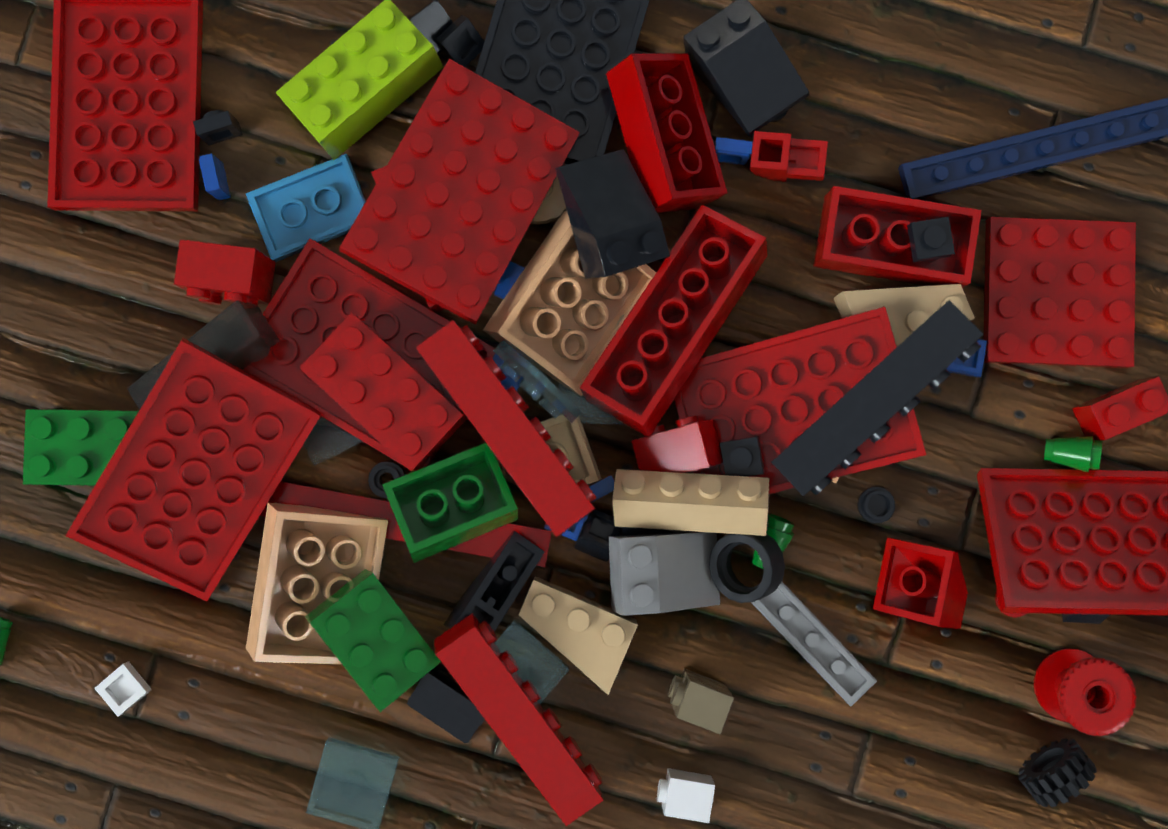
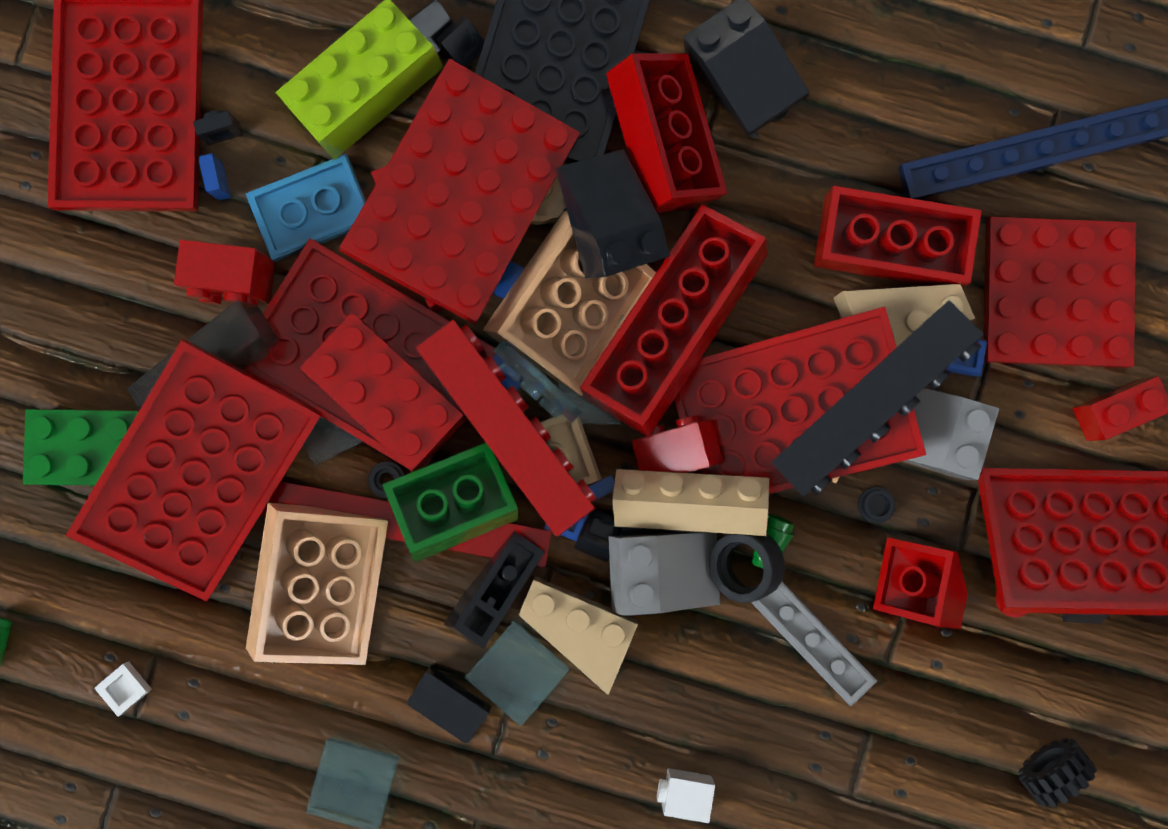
(373, 639): green brick -> none
(518, 718): red brick -> none
(700, 700): dark tan brick -> none
(733, 150): blue tile -> none
(742, 457): black plate -> none
(782, 157): red brick -> none
(930, 239): black plate -> none
(953, 433): none -> light grey slope
(1075, 452): green cone -> none
(1085, 691): red hose -> none

